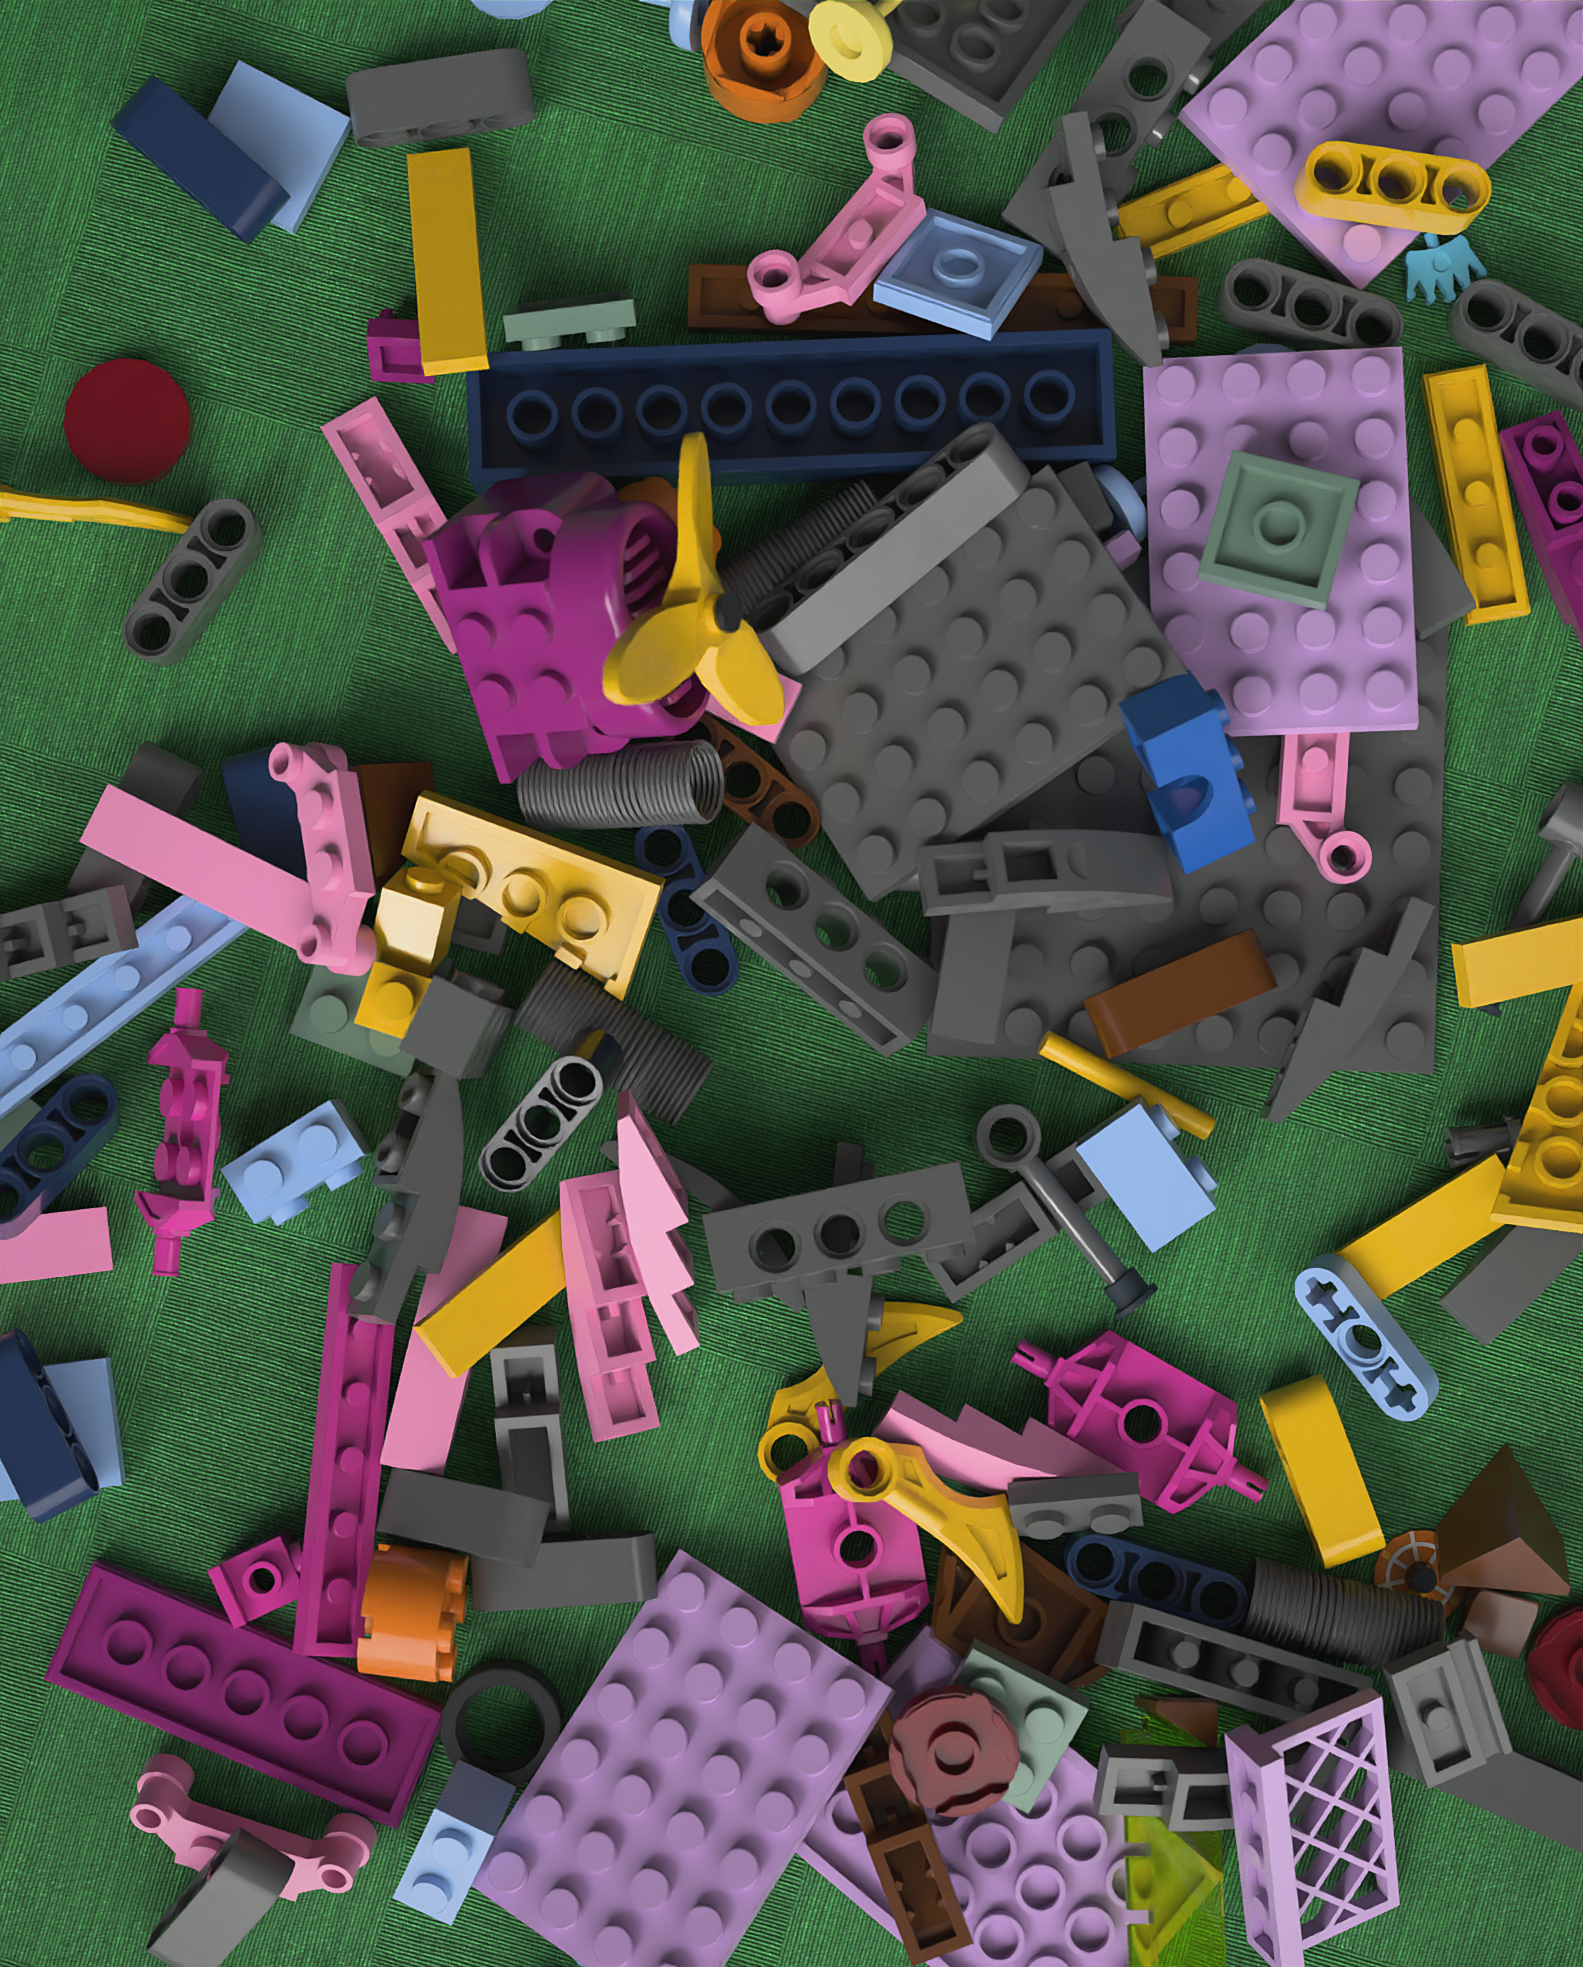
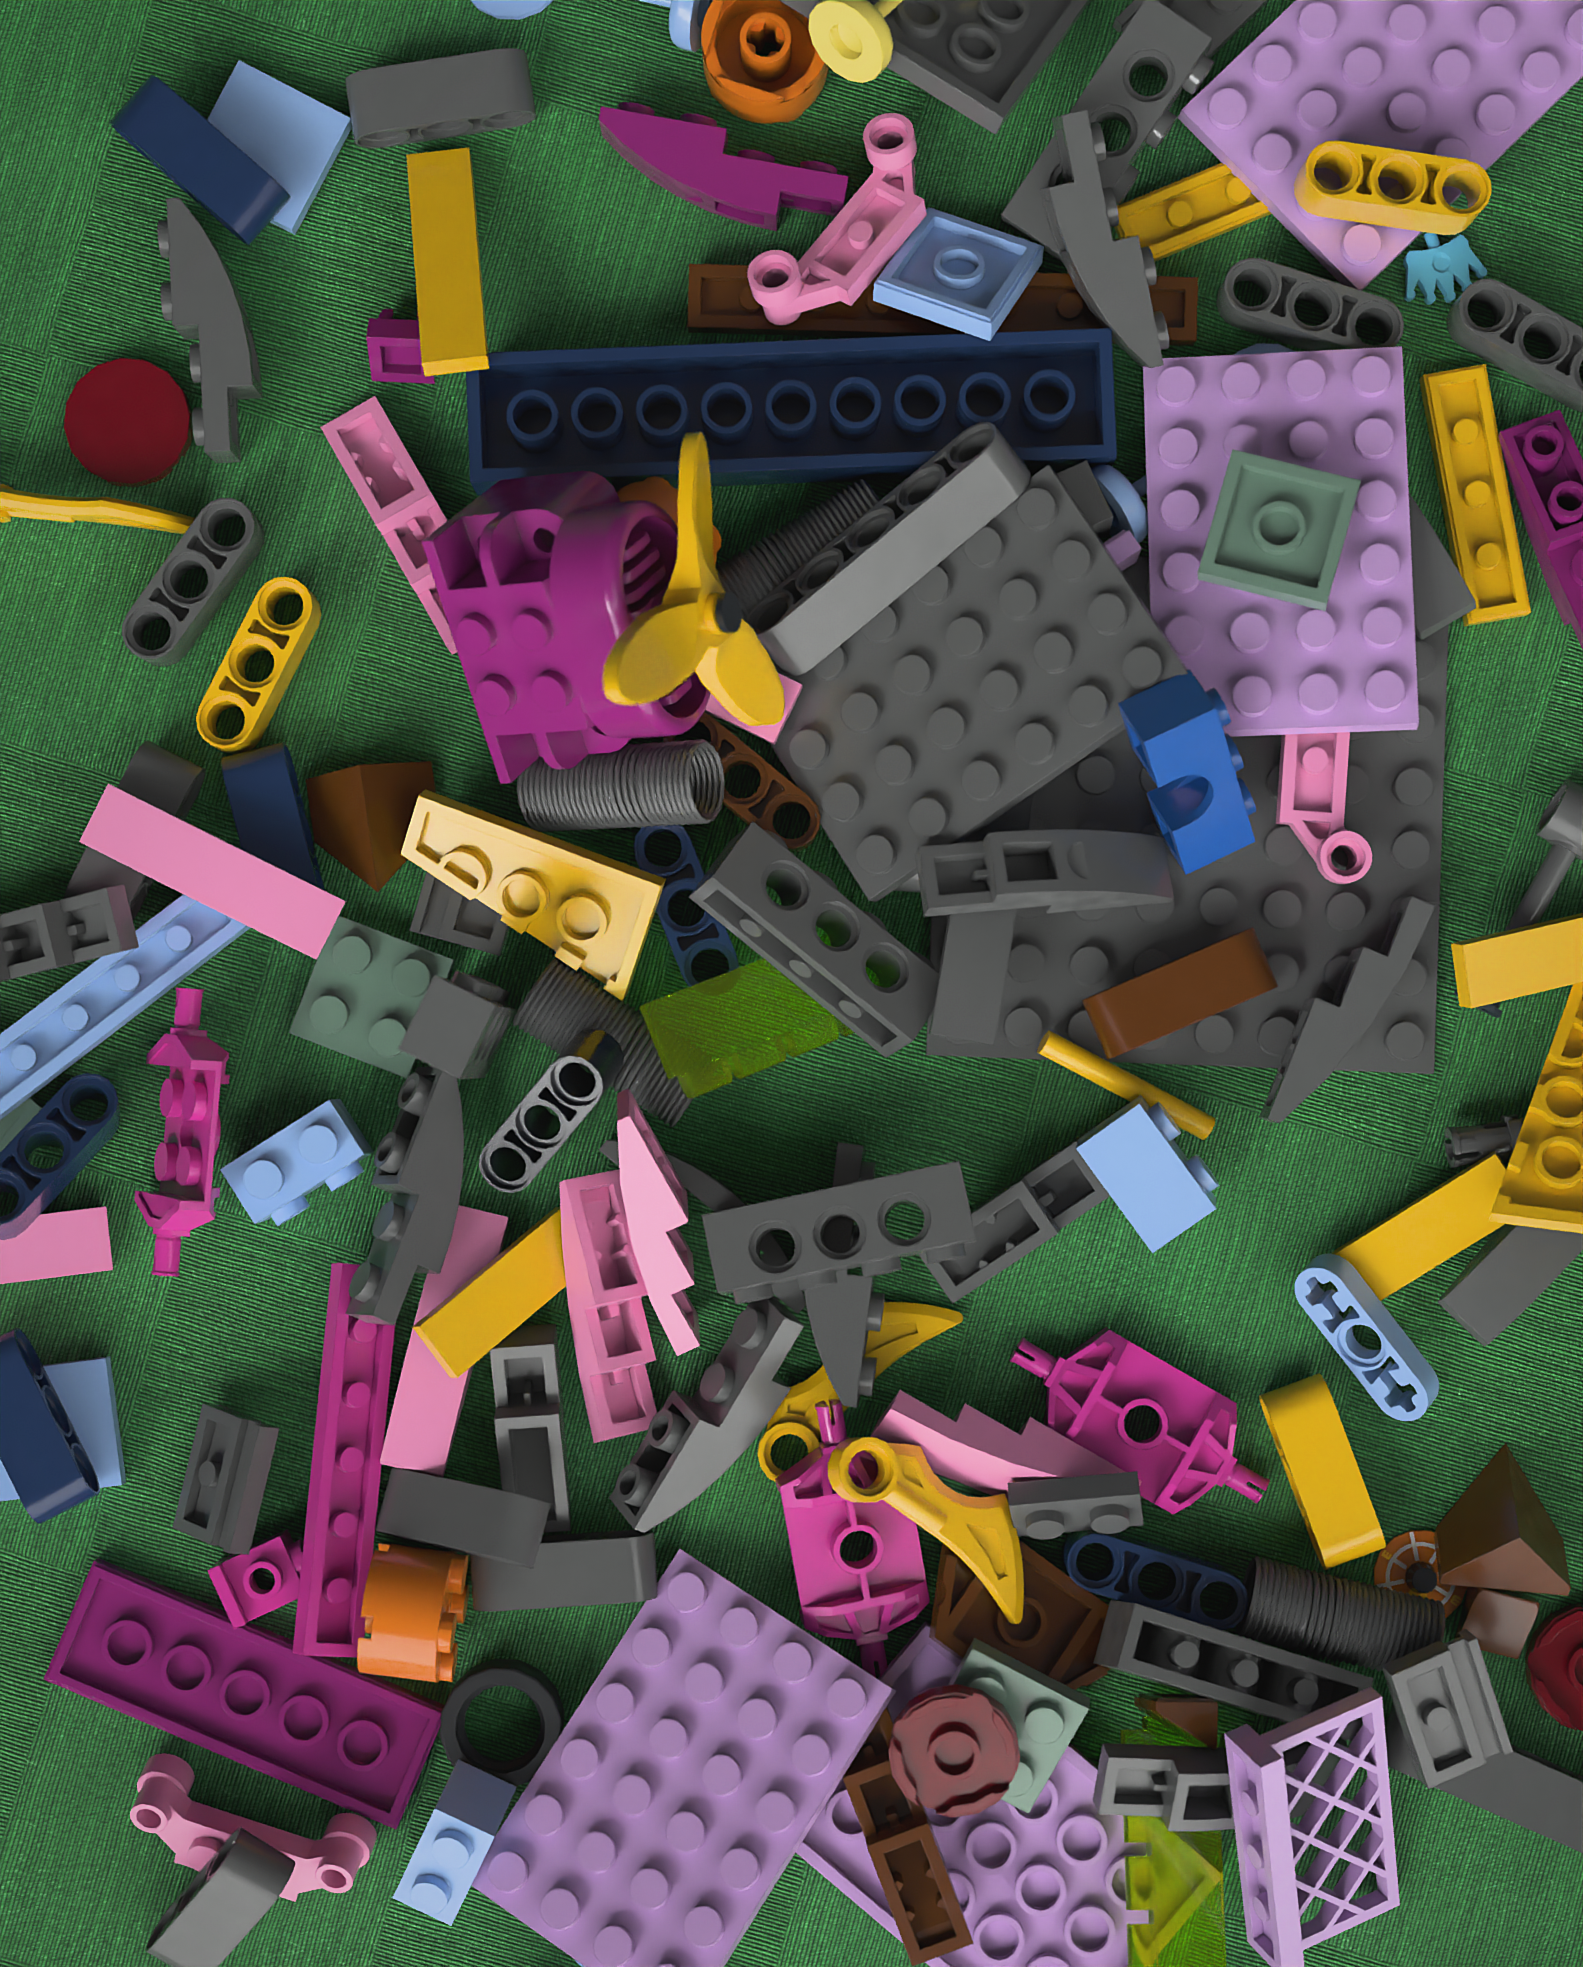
(209, 308): none -> dark grey slope
(225, 1478): none -> dark grey plate
(256, 634): none -> yellow beam
(334, 854): bright pink plate -> none
(391, 999): yellow brick -> none
(416, 919): yellow brick -> none
(544, 322): sand green plate -> none
(694, 165): none -> magenta slope
(704, 1435): none -> dark grey slope
(738, 1020): none -> clear neon green windscreen
(1124, 1285): dark grey piece -> none

